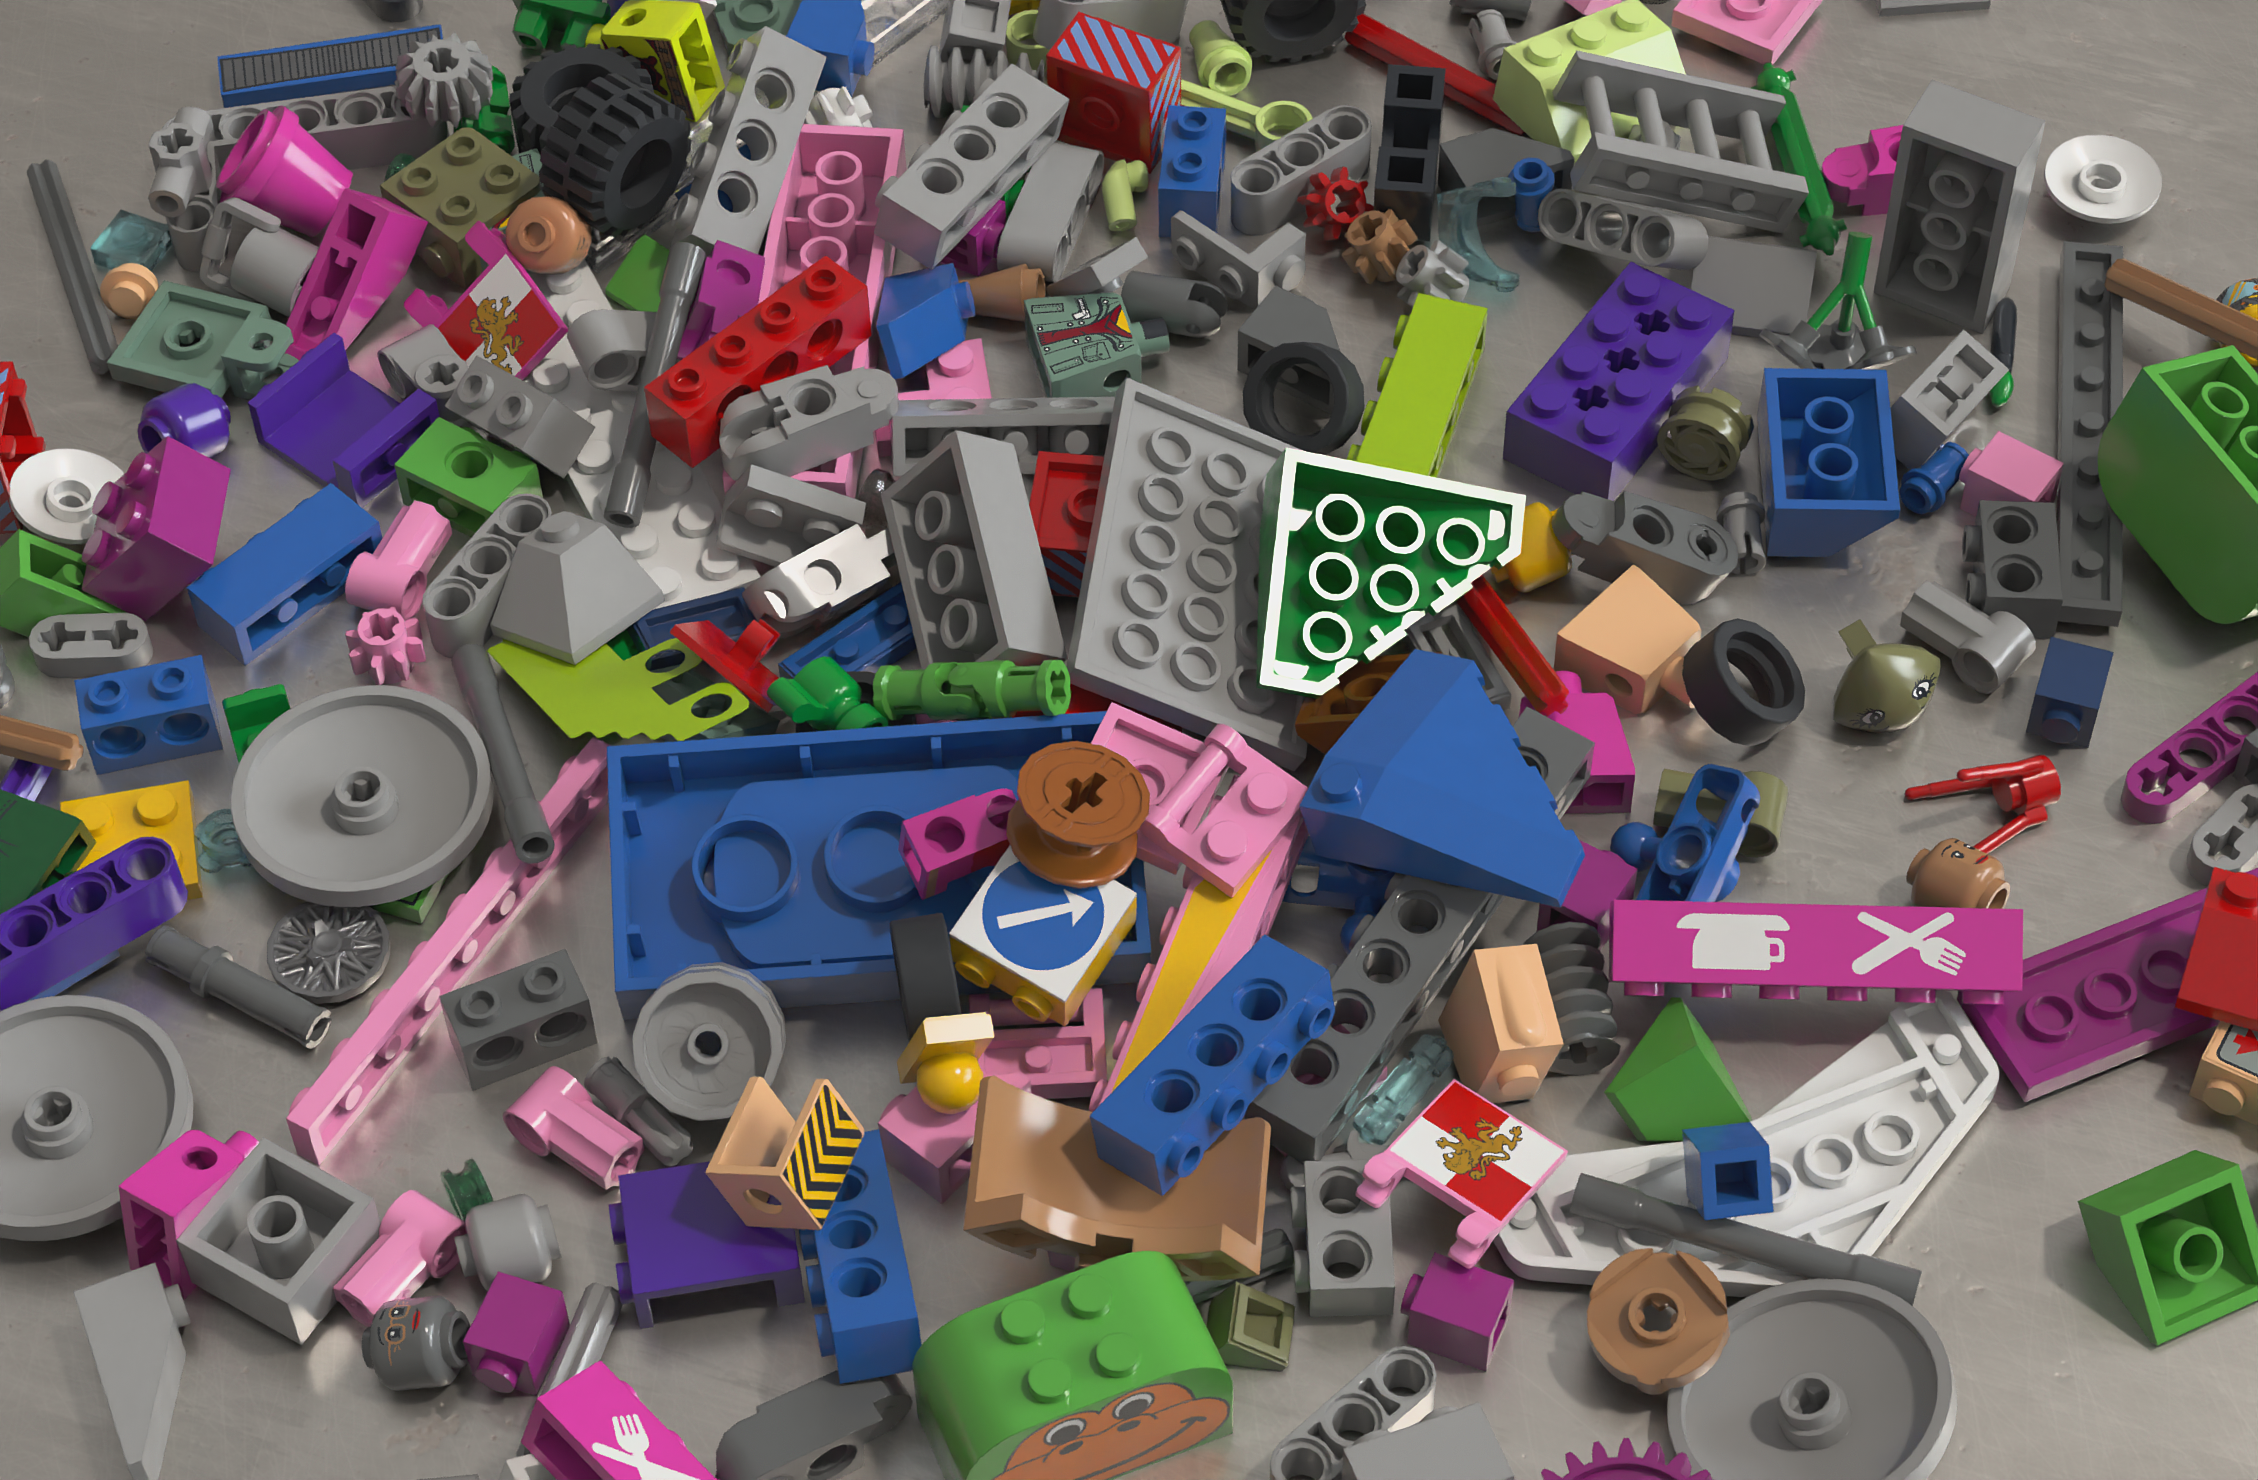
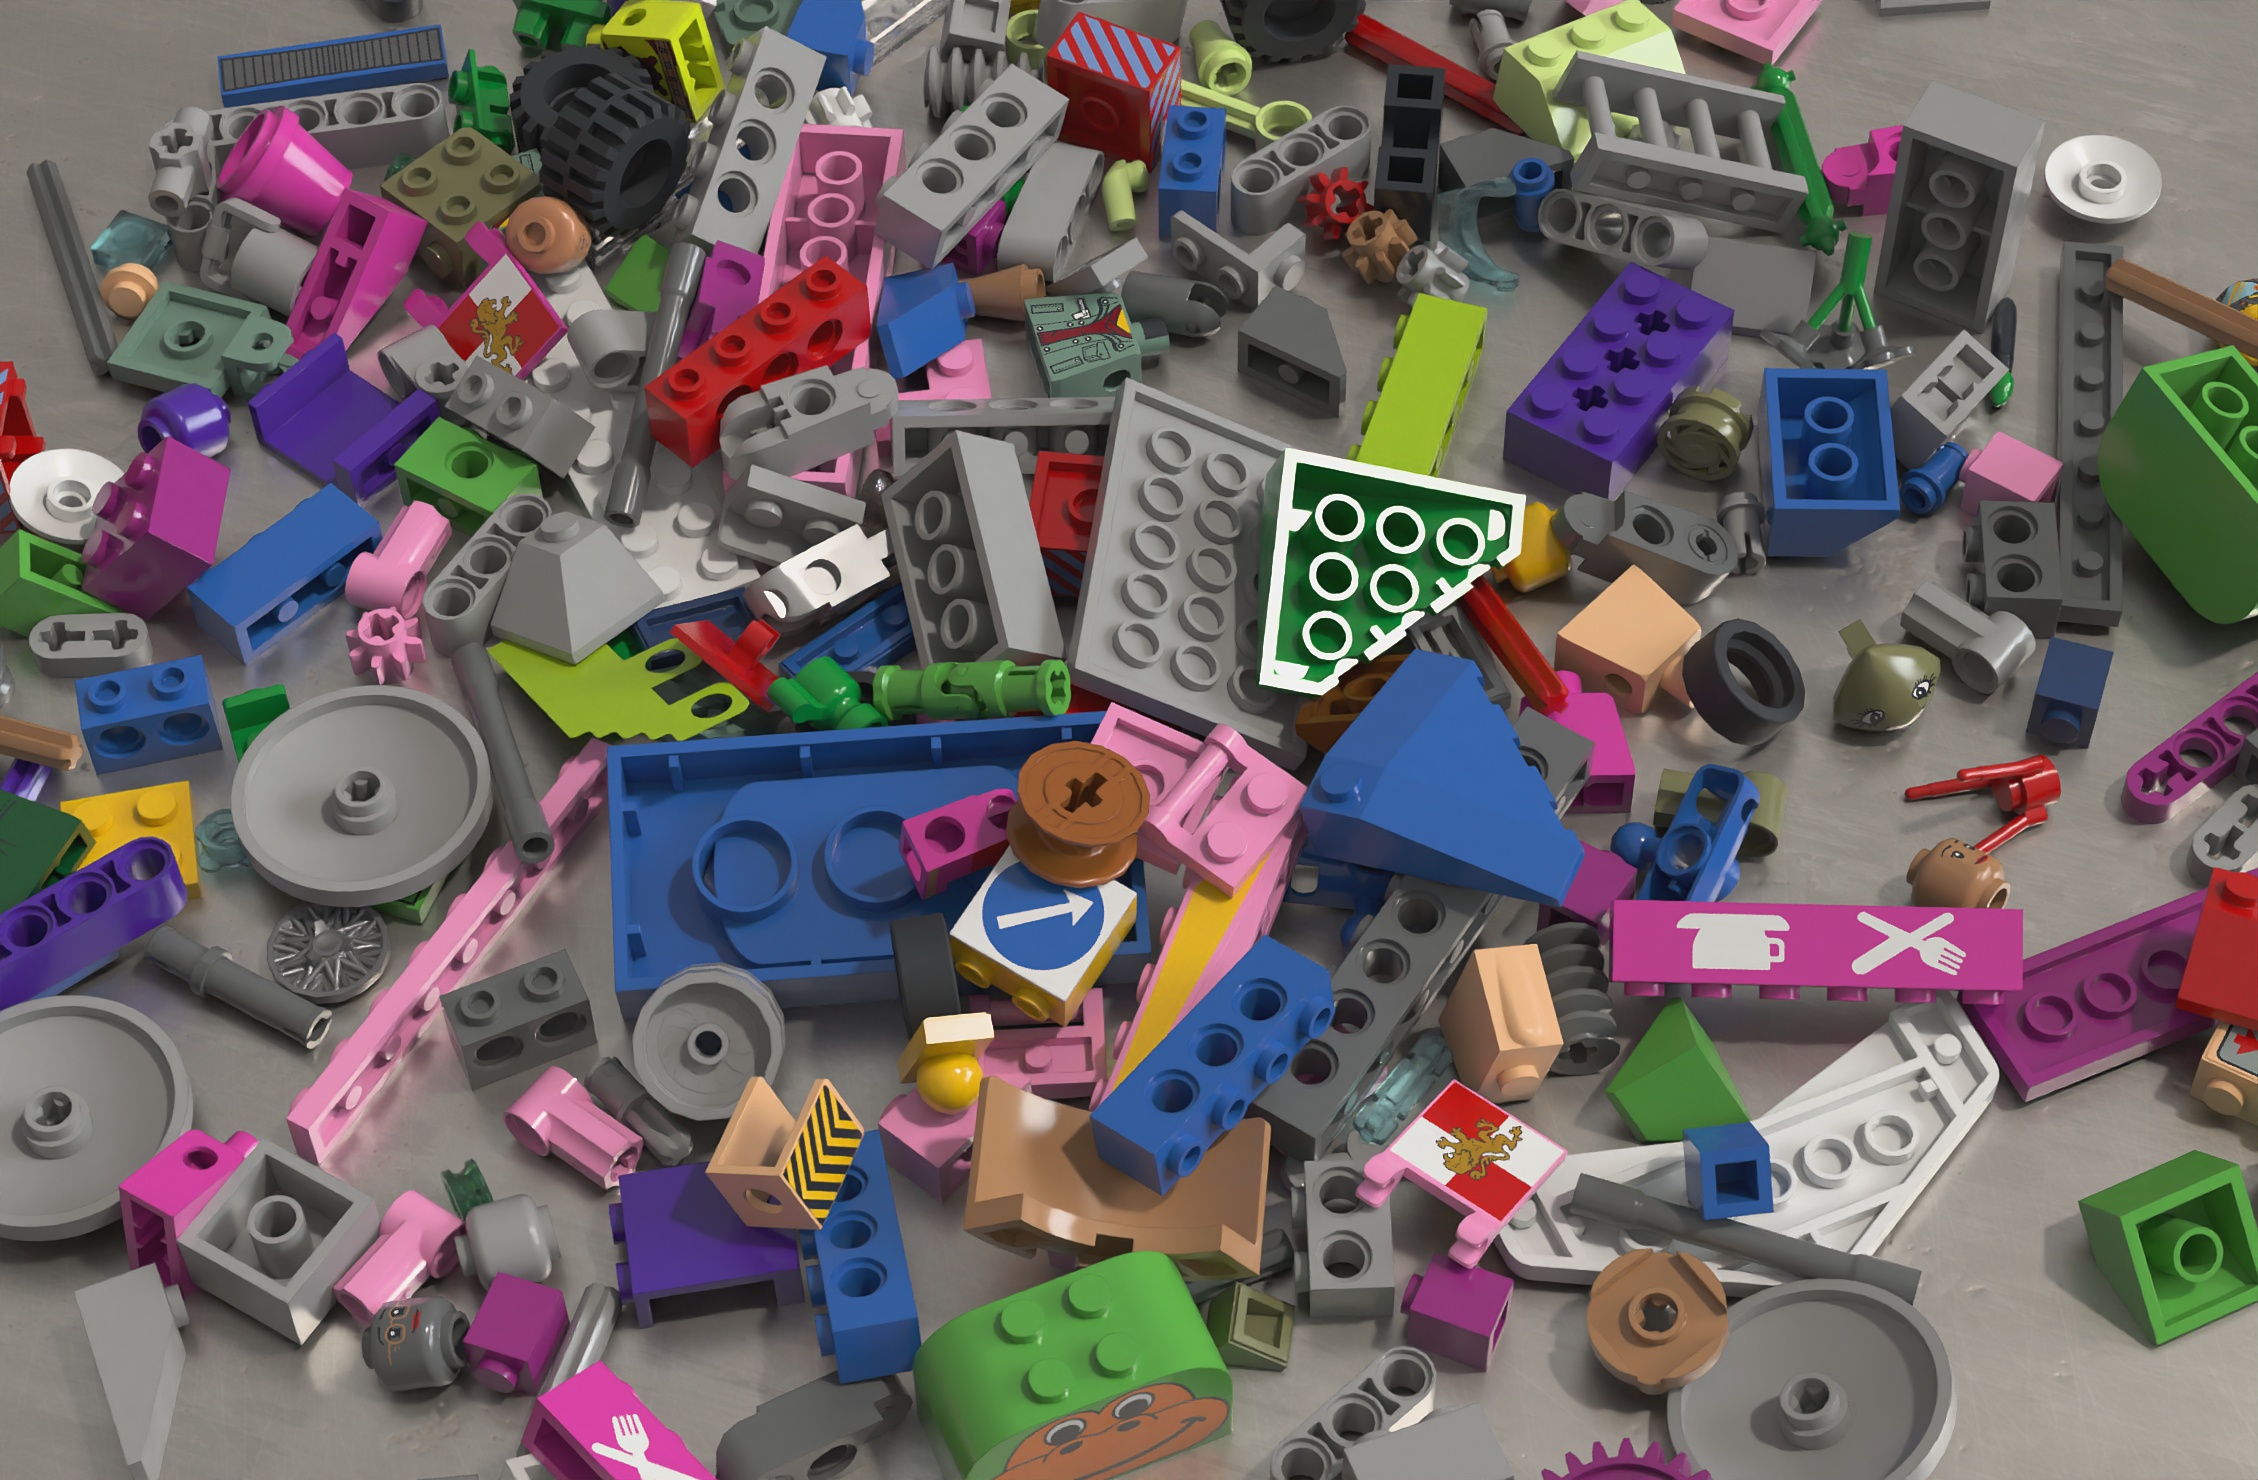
(443, 80): light grey gear -> none
(1345, 380): black tyre -> none

